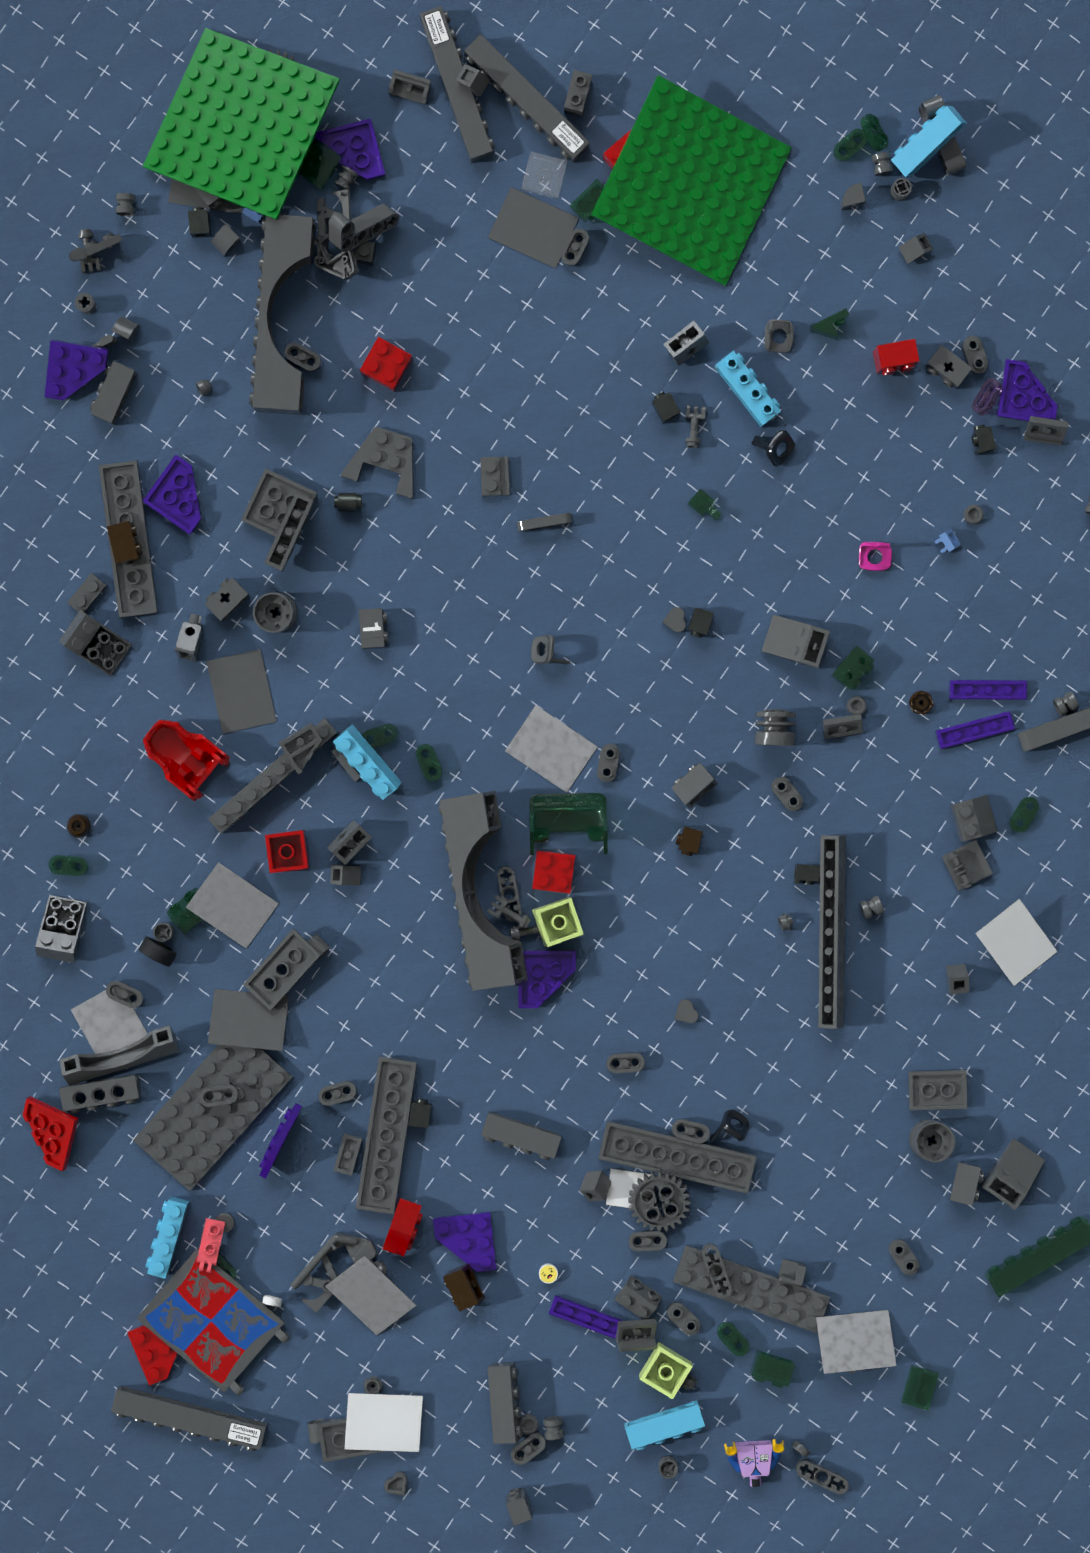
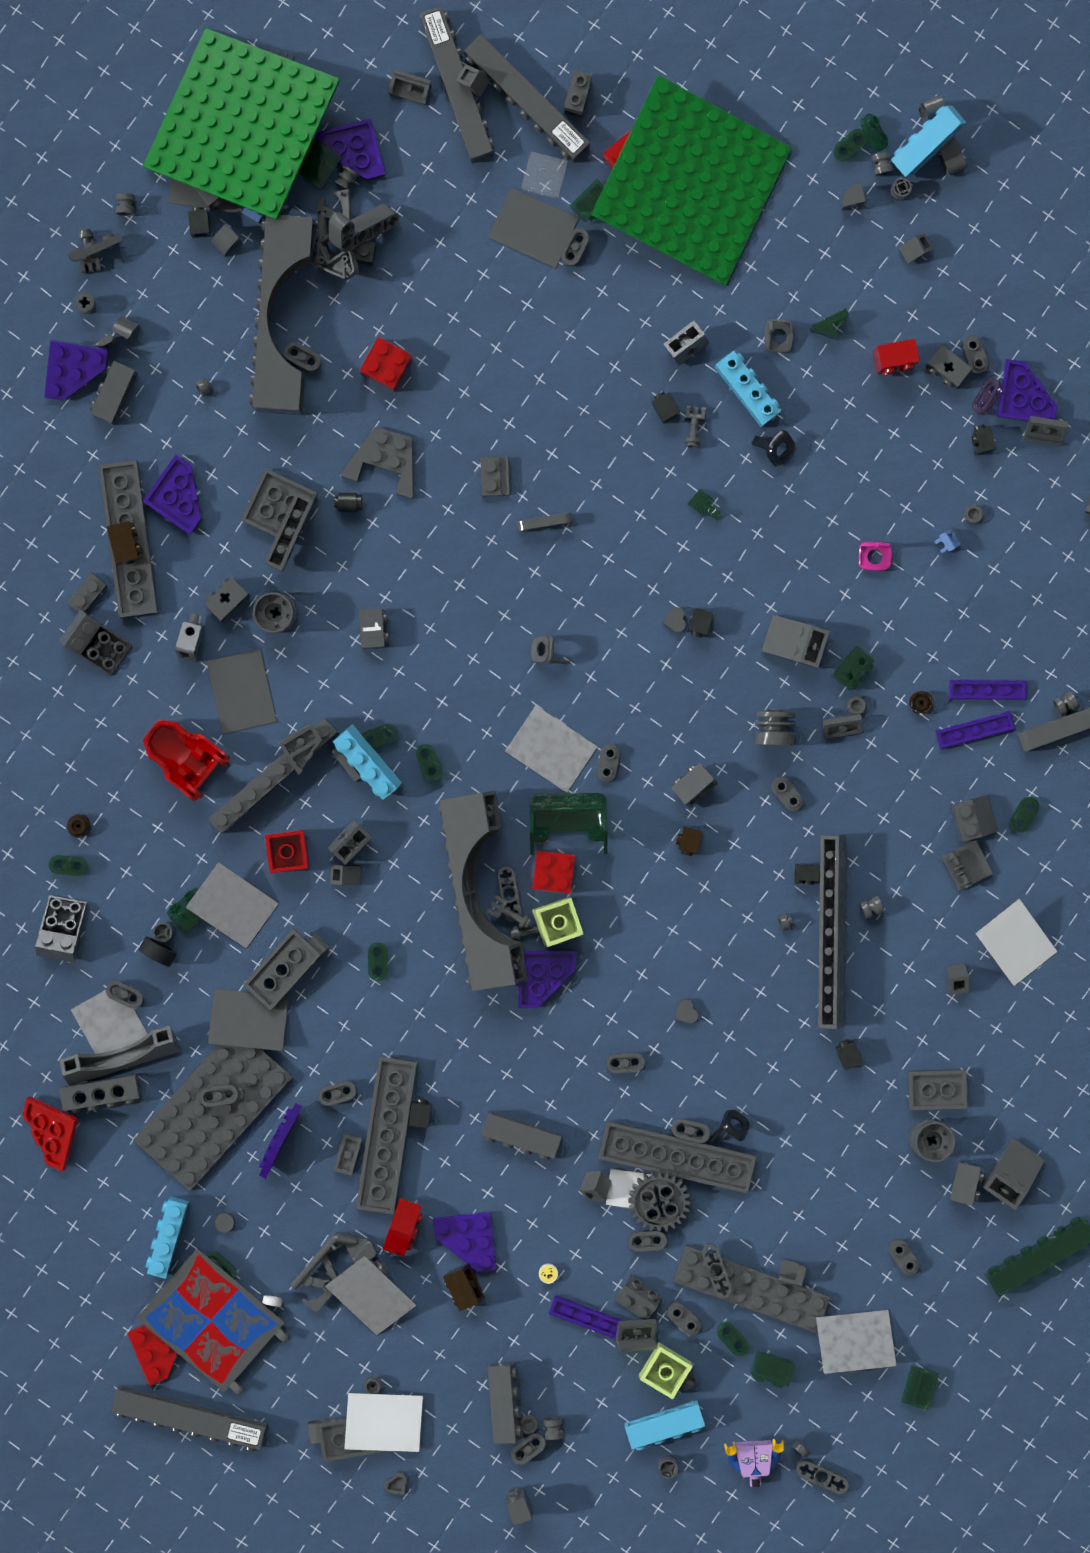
(210, 1243): coral hinge -> none
(377, 961): none -> clear green plate
(848, 1054): none -> pearl dark grey brick

